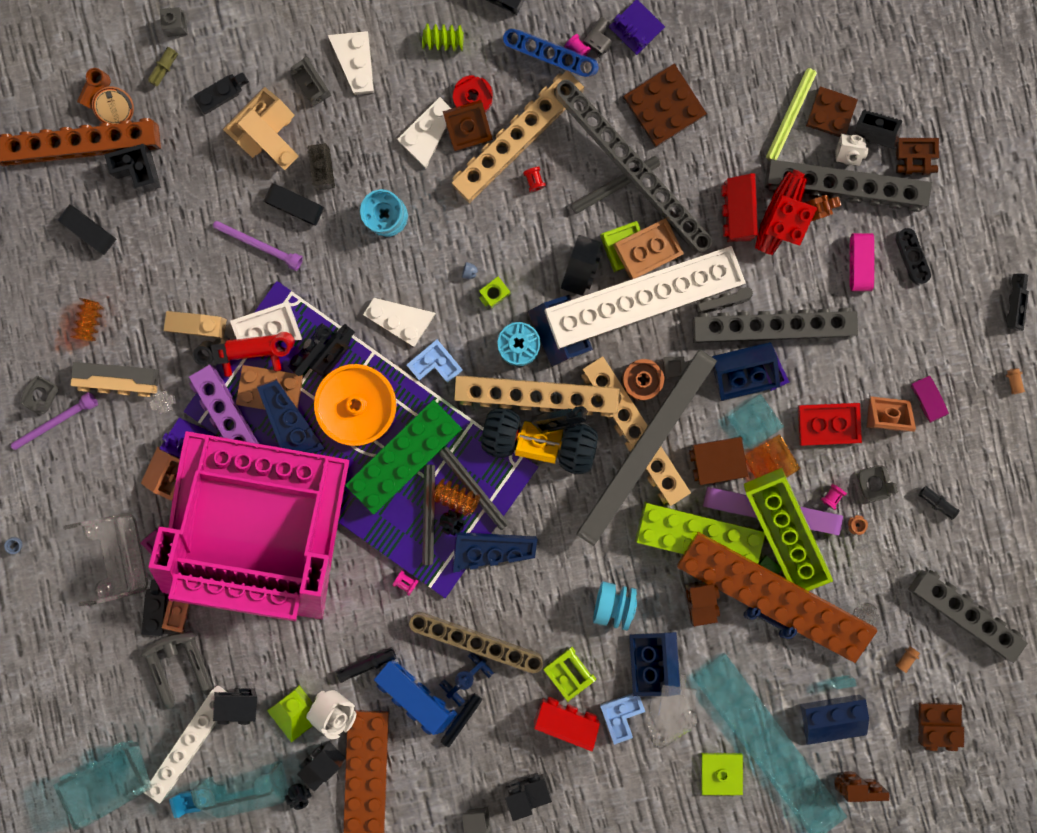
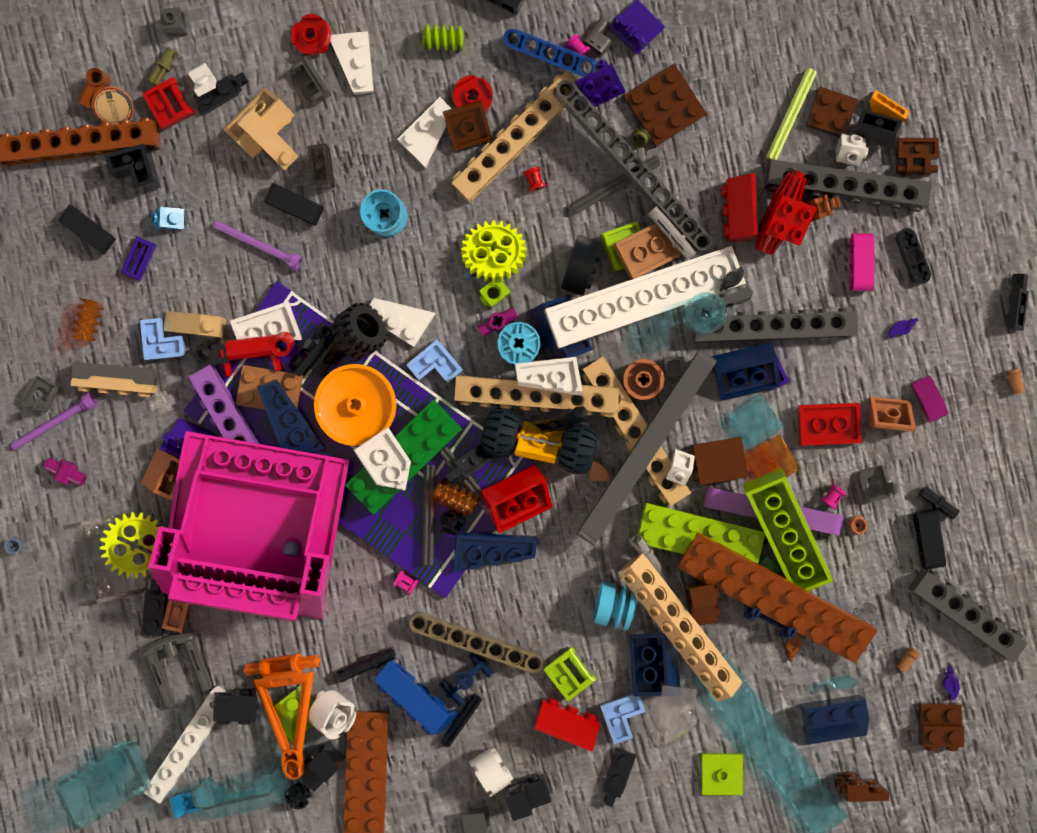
(65, 471): none -> magenta axle
(125, 563): none -> neon yellow gear
(145, 262): none -> dark purple tile
(155, 344): none -> light blue plate
(162, 107): none -> red plate
(168, 218): none -> bracket
(203, 79): none -> white bracket
(284, 672): none -> orange piece
(291, 548): none -> sand blue hinge
(319, 42): none -> red plate
(359, 330): none -> black tyre
(385, 460): none -> white tile
(468, 465): none -> black hinge
(488, 328): none -> magenta axle
(490, 772): none -> white brick
(493, 251): none -> neon yellow gear
(517, 498): none -> red slope
(551, 375): none -> white wing
(598, 473): none -> nougat tile
(601, 84): none -> dark purple hinge
(618, 775): none -> black hinge
(637, 141): none -> olive plate
(641, 547): none -> light grey pin
(672, 233): none -> light grey pin
(680, 628): none -> tan brick
(681, 467): none -> white bracket
(715, 317): none -> clear light blue brick
(732, 279): none -> black piece
(793, 645): none -> dark orange piece
(883, 105): none -> light orange slope
(902, 327): none -> dark purple piece
(929, 539): none -> black beam
(951, 684): none -> dark purple piece

